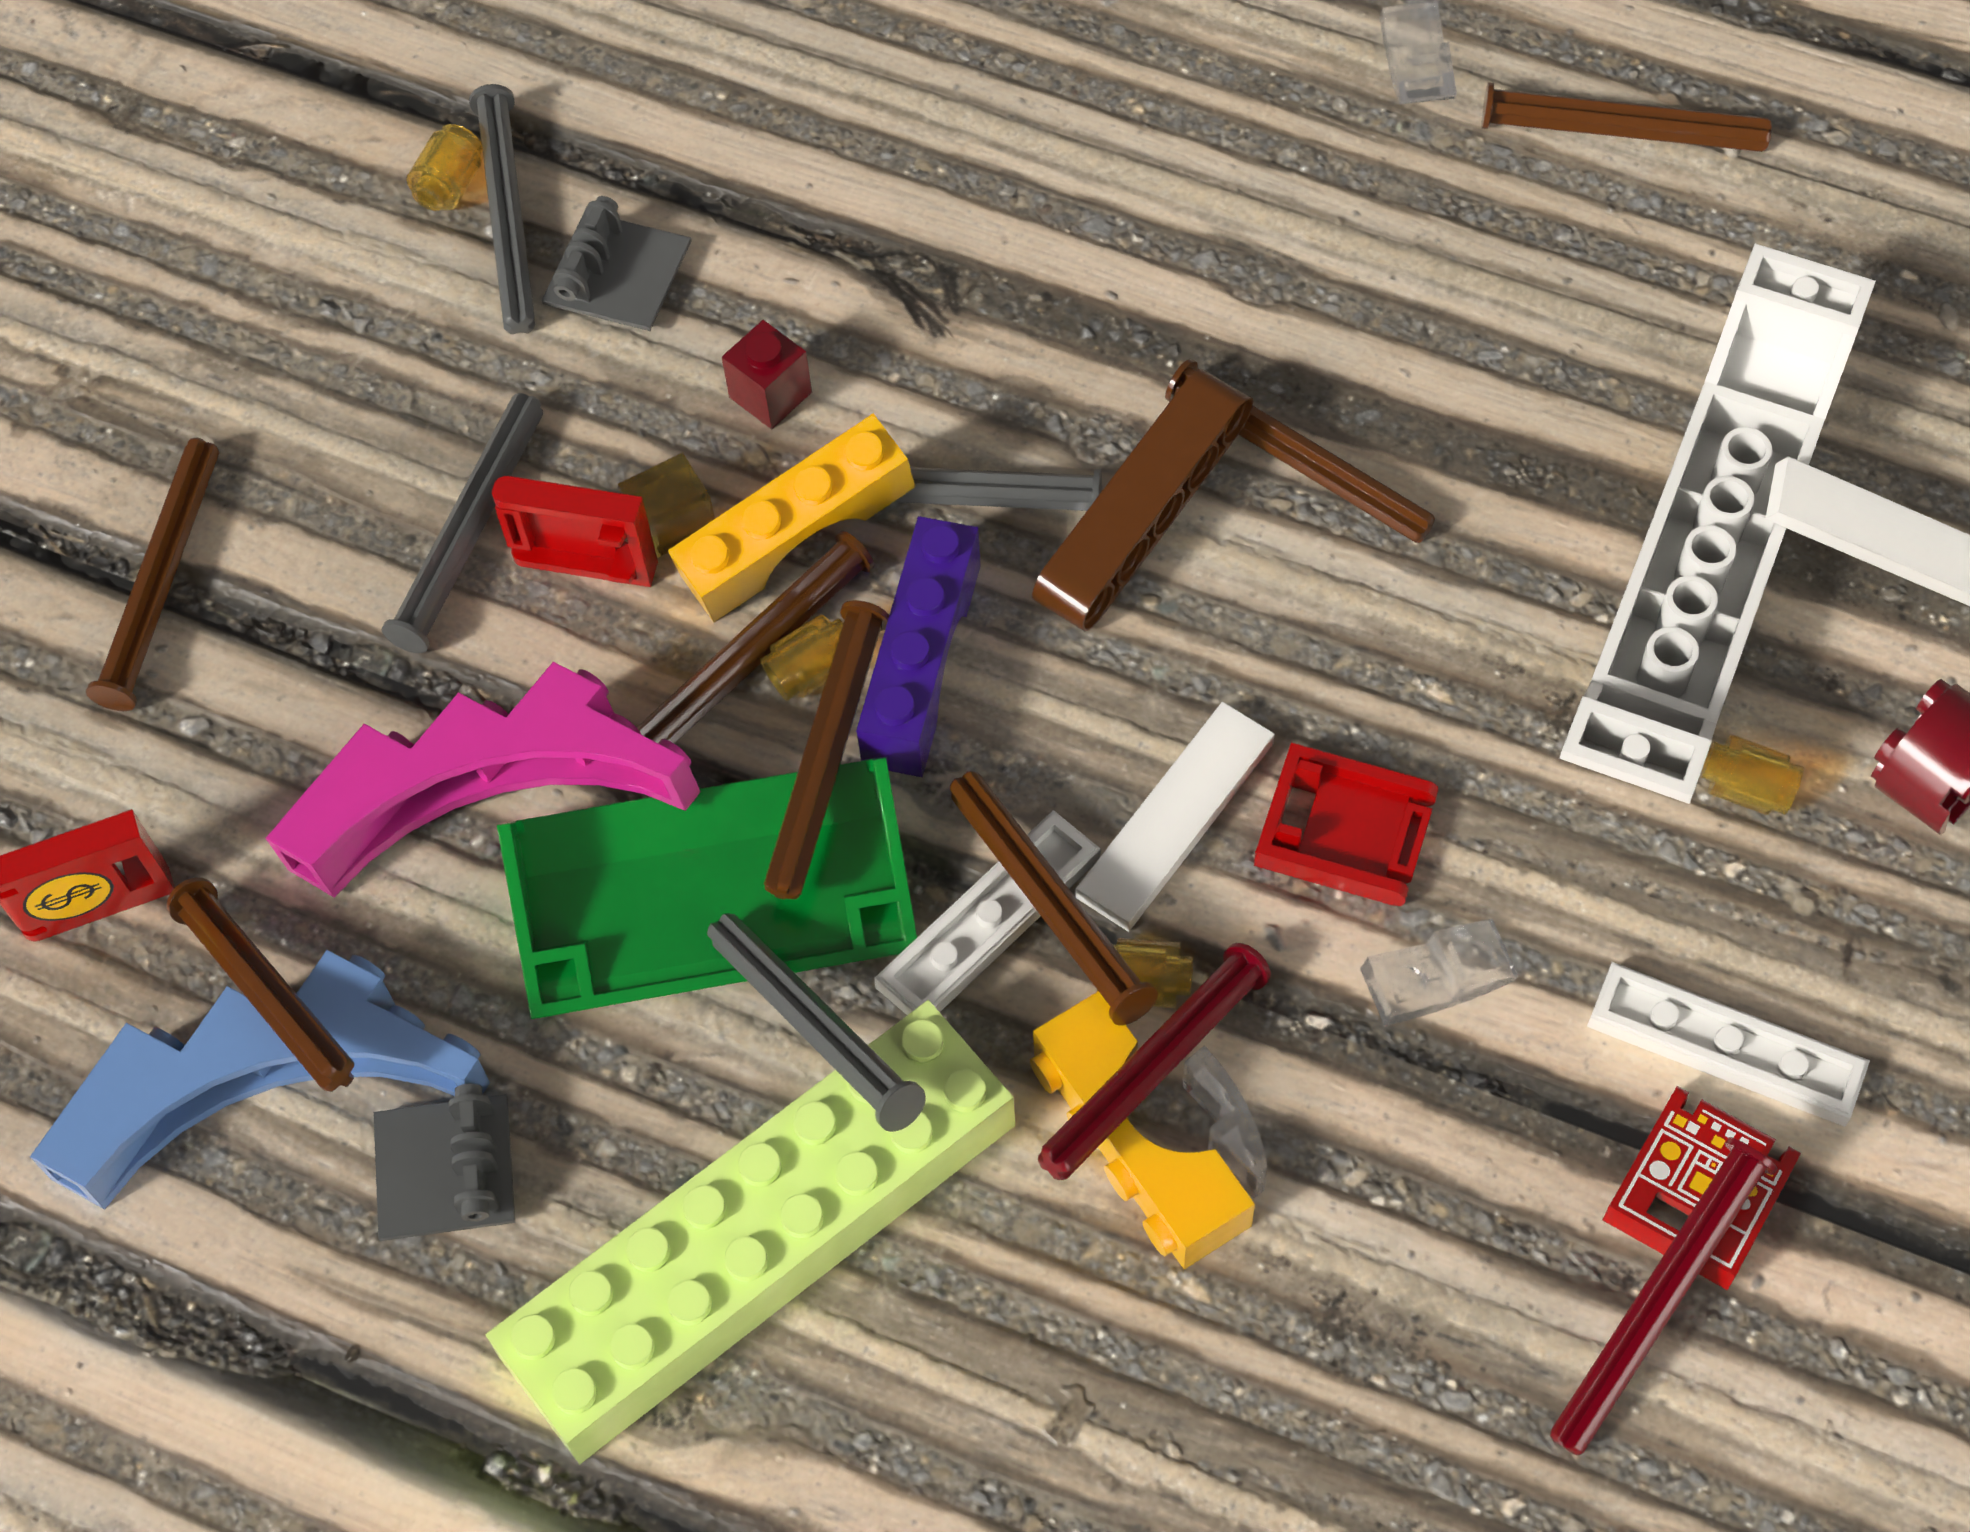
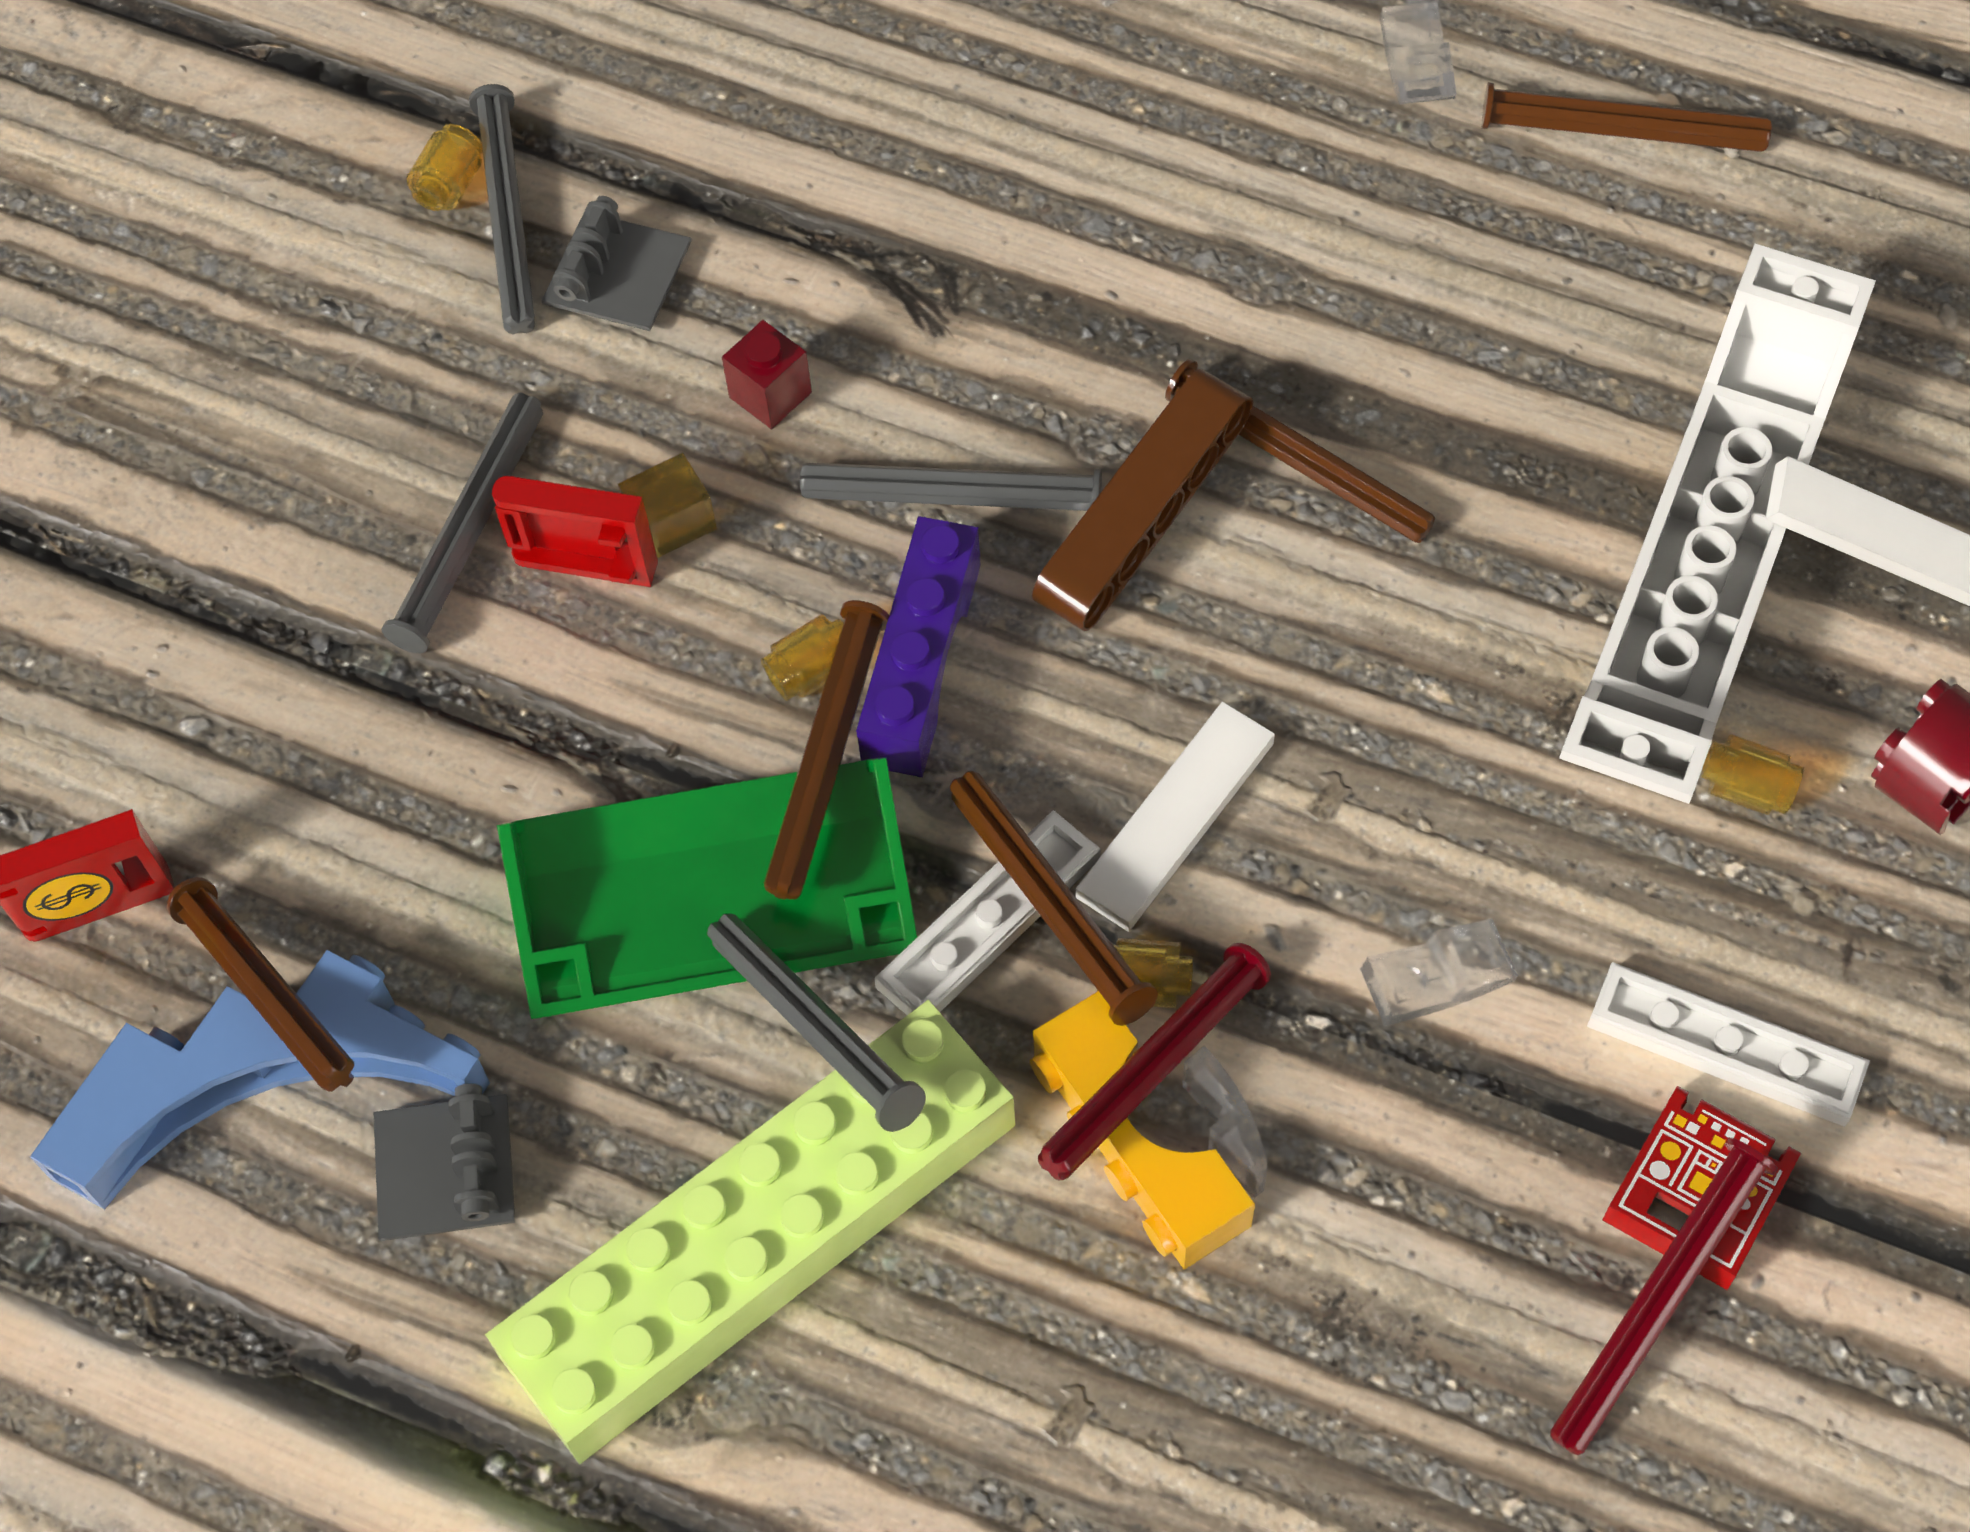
(154, 578): reddish brown axle -> none
(471, 751): dark pink arch -> none
(746, 649): reddish brown axle -> none
(839, 482): yellow arch -> none
(1359, 830): red container -> none

